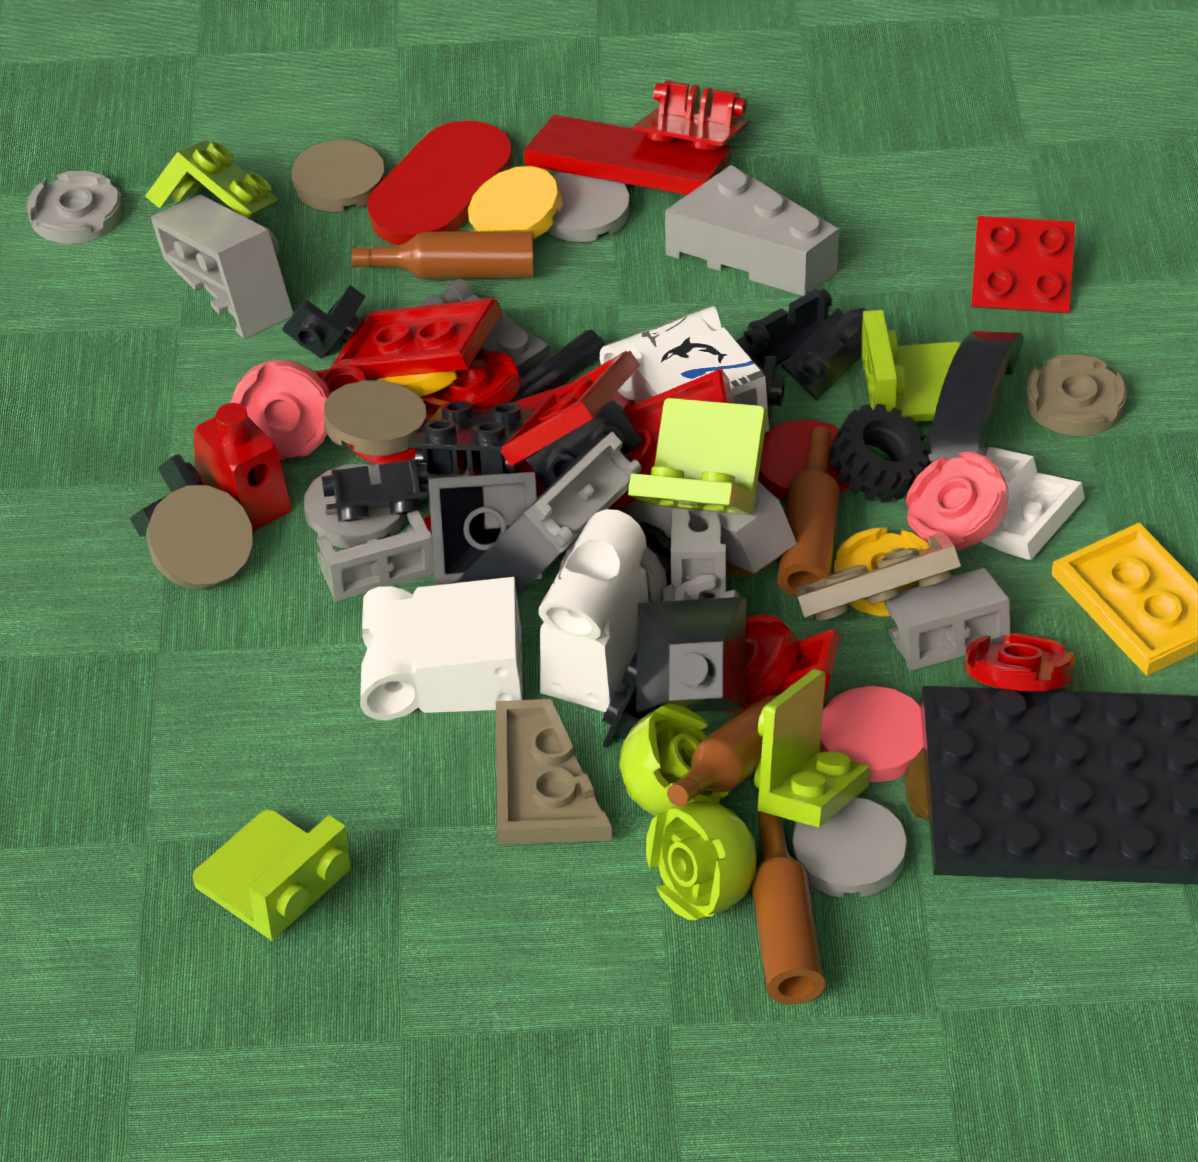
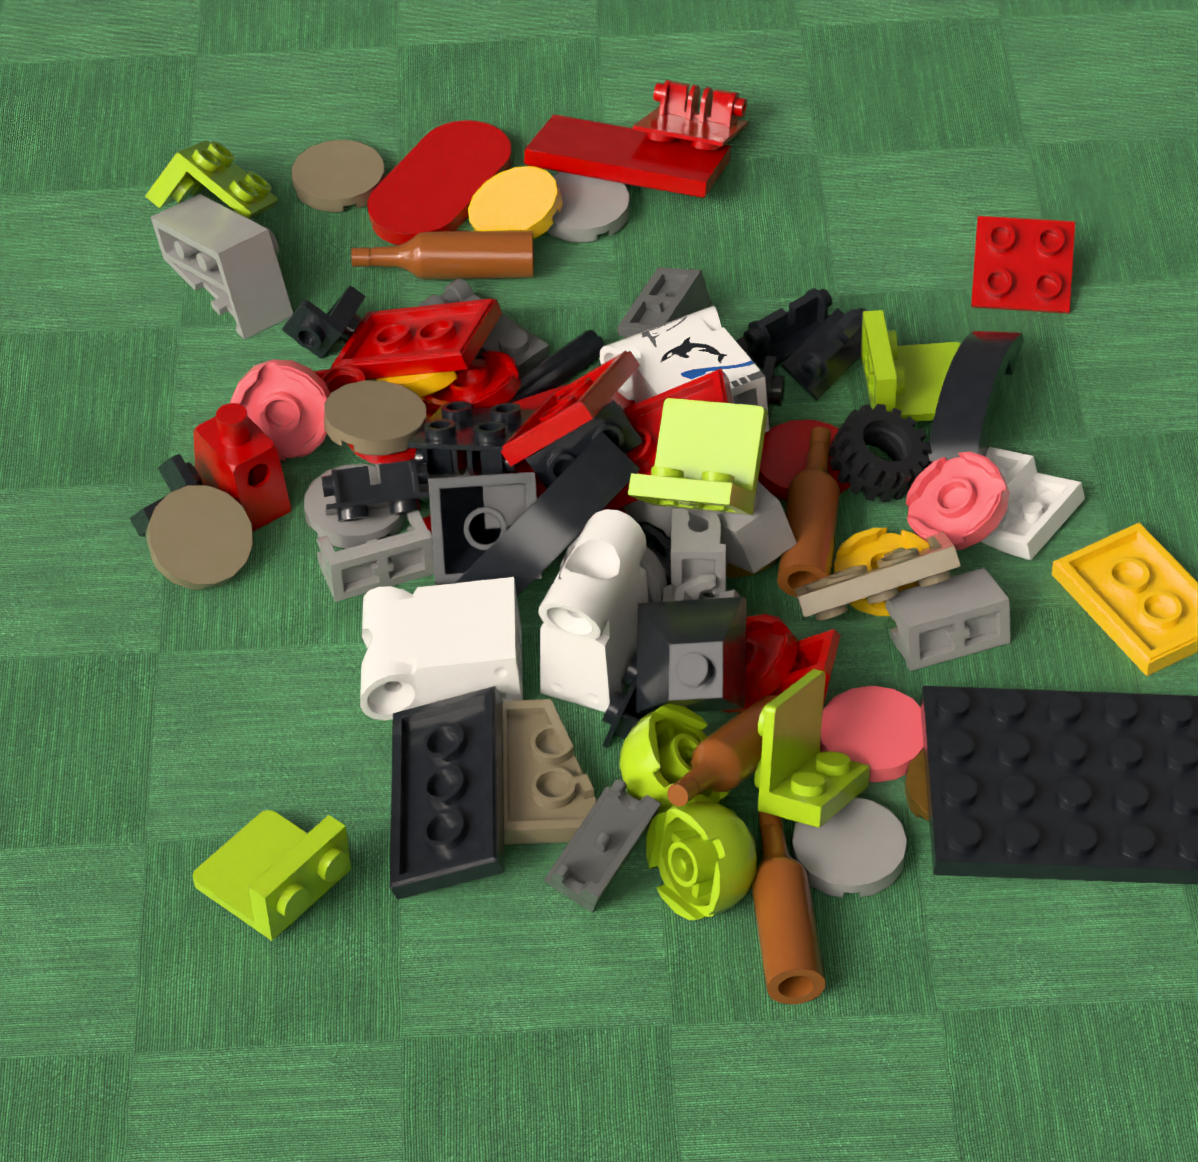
(74, 207): light grey tile -> none
(447, 793): none -> black tile
(583, 491): light grey hinge -> none
(602, 845): none -> dark grey hinge
(666, 297): none -> dark grey hinge
(754, 230): light grey wedge -> none
(1020, 663): red tile -> none
(1076, 395): dark tan tile -> none

